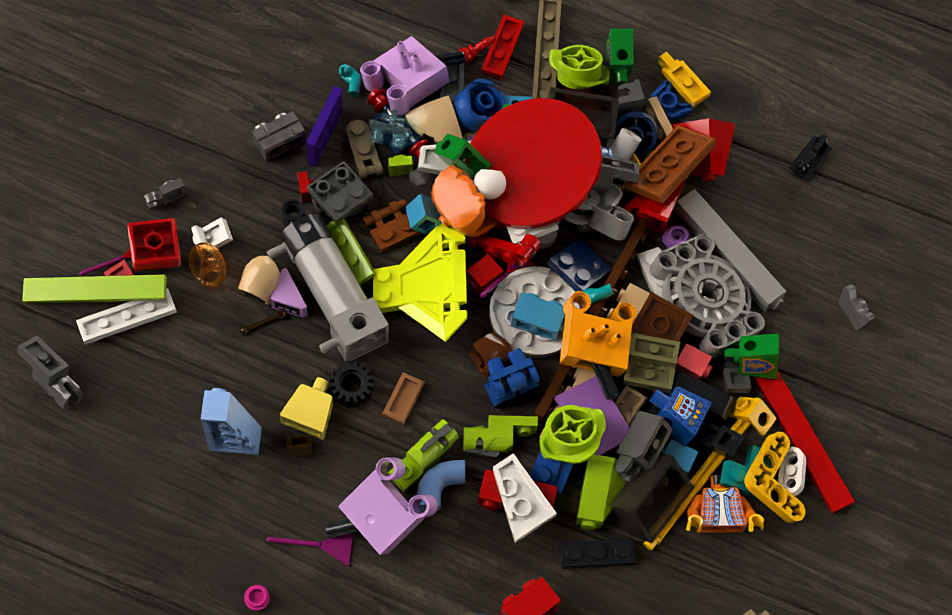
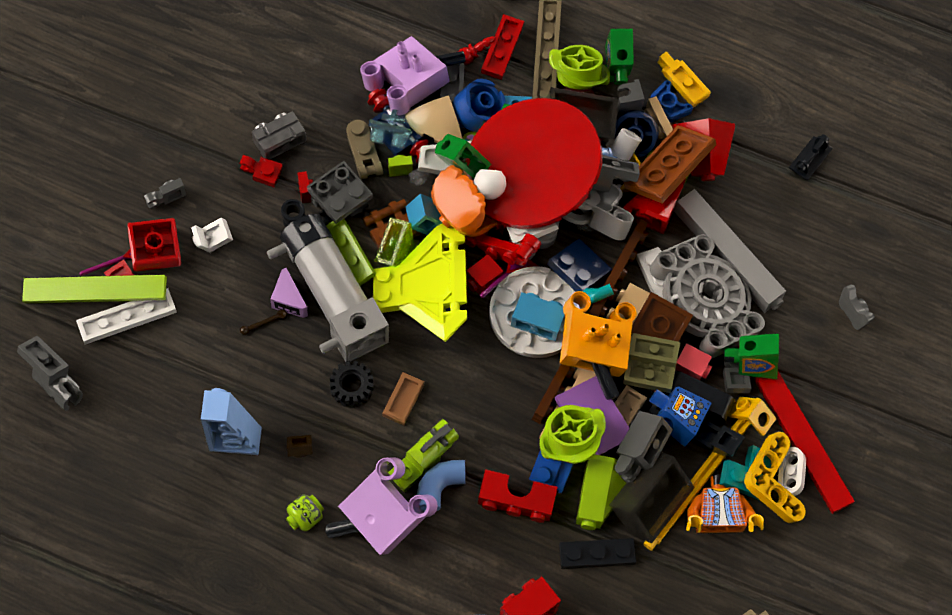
(209, 263): clear orange piece -> none
(256, 597): dark pink plate -> none
(260, 278): tan piece -> none
(264, 171): none -> red plate
(304, 512): none -> lime head
(309, 409): light yellow torso -> none
(324, 126): dark purple tile -> none
(337, 547): magenta piece -> none
(352, 77): teal arm -> none
(396, 243): none -> clear neon green slope
(489, 348): reddish brown piece -> none
(498, 436): lime plate -> none
(513, 380): blue hips -> none
(521, 498): white wing -> none
(675, 231): medium lavender plate -> none
(684, 455): dark azure brick -> none

